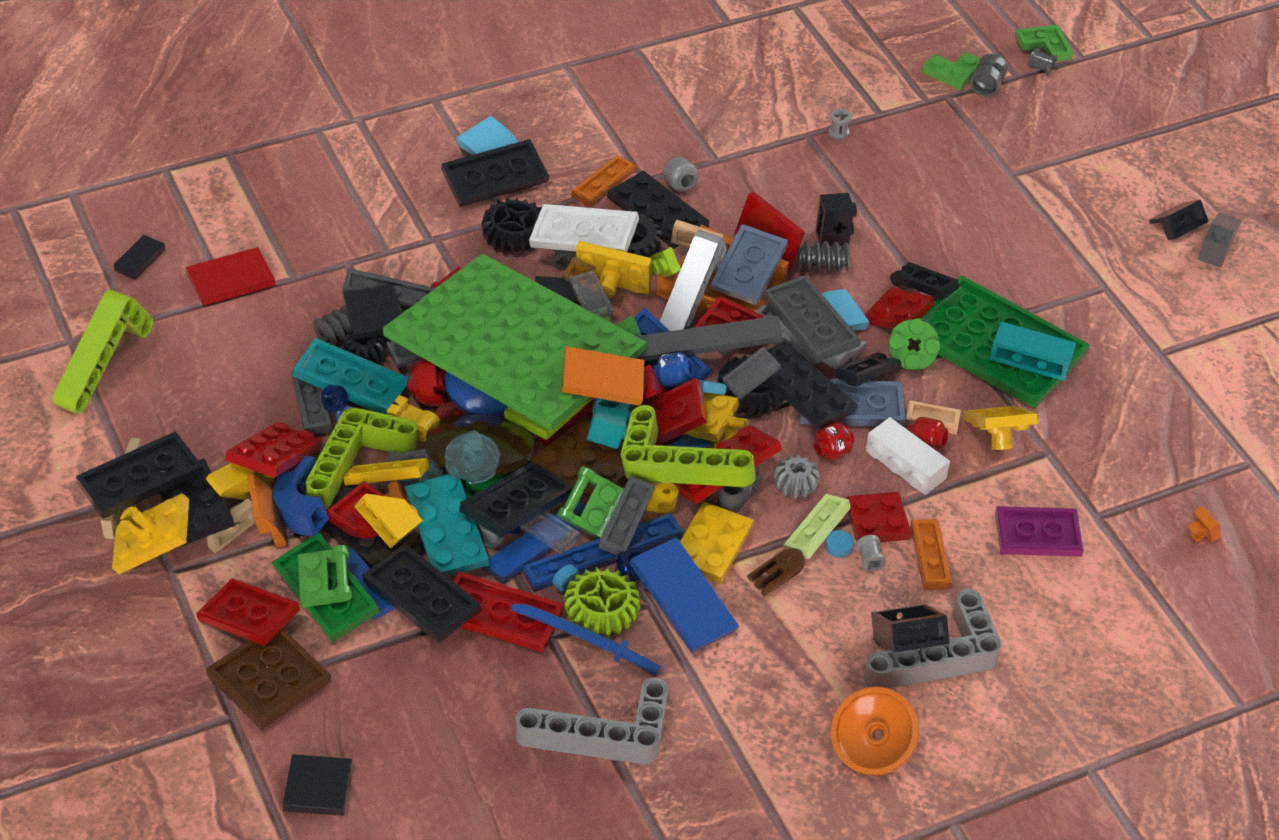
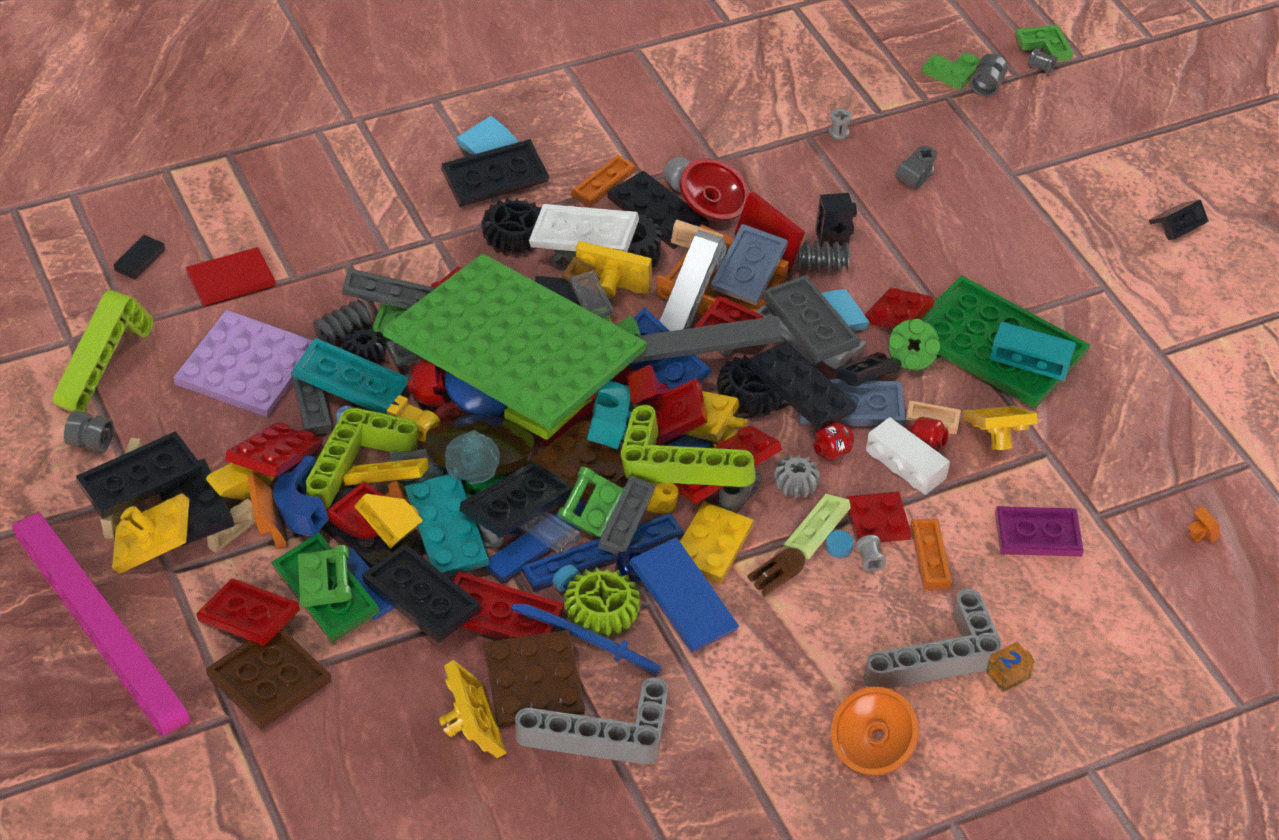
(84, 430): none -> dark grey wheel
(101, 625): none -> dark pink beam
(243, 363): none -> lavender plate
(317, 784): black tile -> none
(334, 398): clear blue tile -> none
(371, 310): black tile -> none
(471, 711): none -> yellow plate
(533, 674): none -> reddish brown plate
(603, 376): orange tile -> none
(665, 263): lime plate -> none
(674, 369): blue head -> none
(713, 387): medium azure tile -> none
(714, 189): none -> red dish
(751, 373): clear tile -> none
(916, 628): black window -> none
(917, 167): none -> dark grey piece
(925, 280): black plate -> none
(1010, 666): none -> clear yellow brick
(1219, 239): dark grey slope -> none

